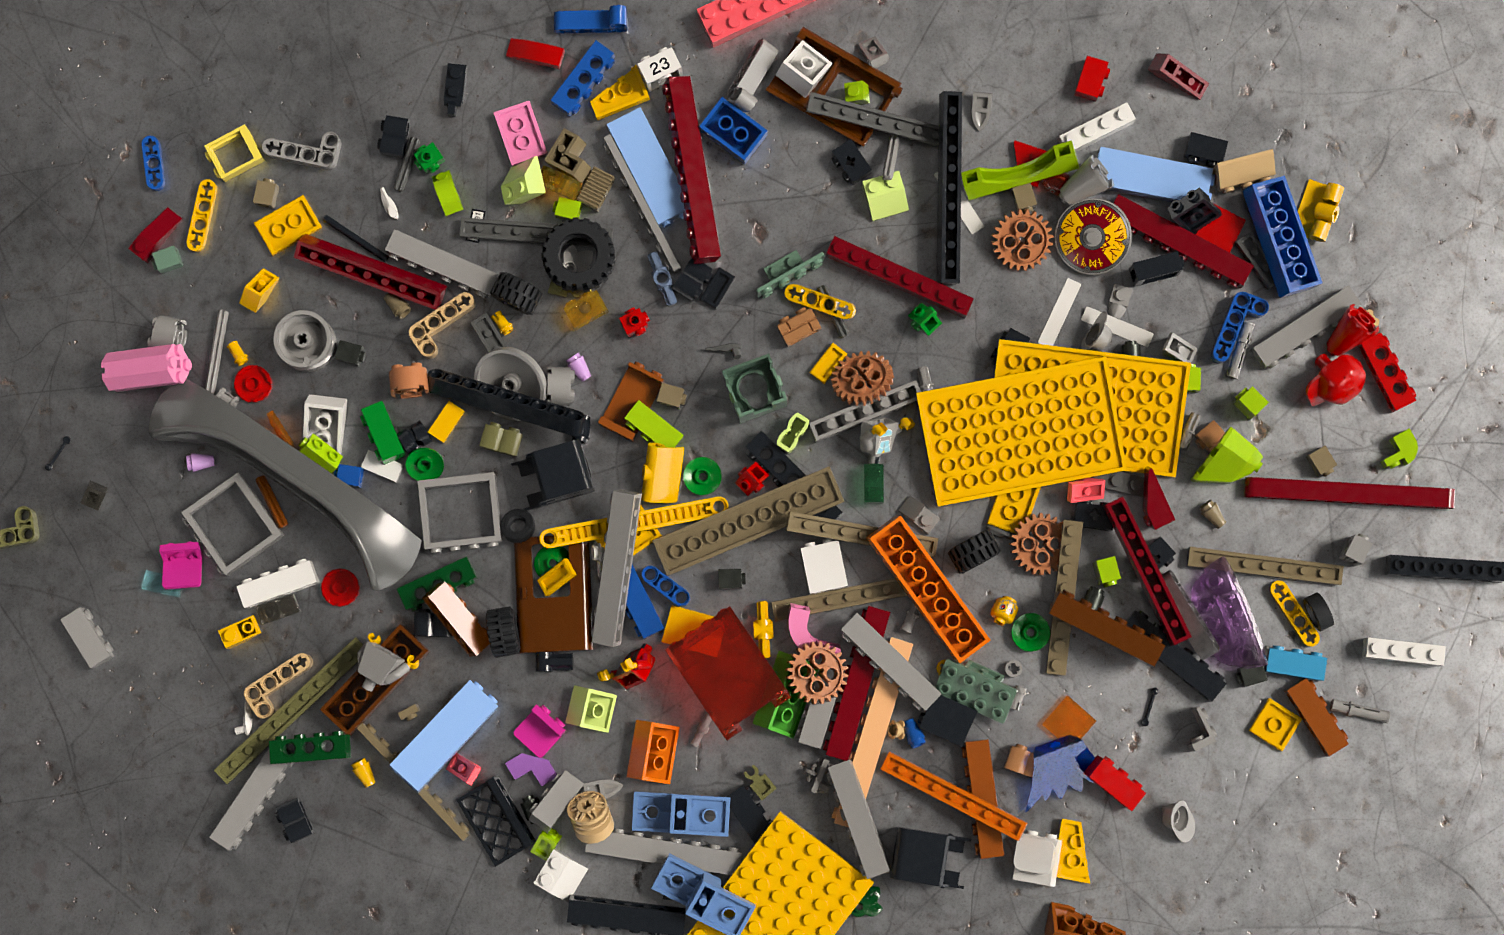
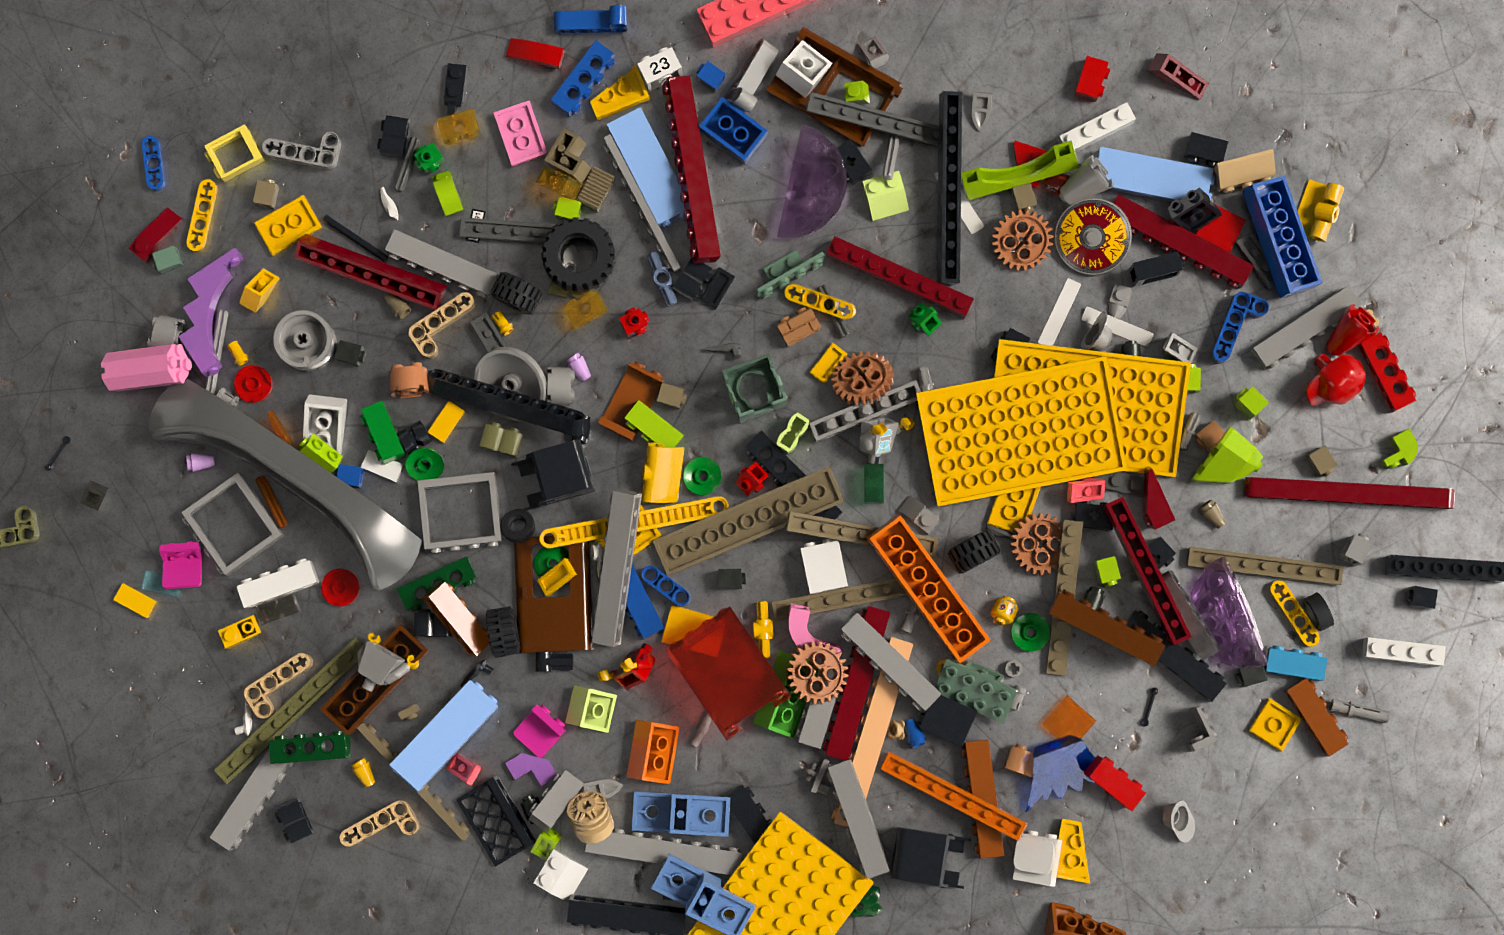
(87, 637): light grey brick -> none
(135, 600): none -> yellow tile
(209, 286): none -> medium lavender arch
(377, 826): none -> tan beam
(448, 124): none -> clear yellow brick
(481, 666): none -> black bar
(523, 182): yellowish green slope -> none
(710, 76): none -> blue brick
(762, 785): olive plate -> none
(814, 185): none -> clear purple brick
(1243, 341): light grey pin -> none
(1422, 597): none -> black brick

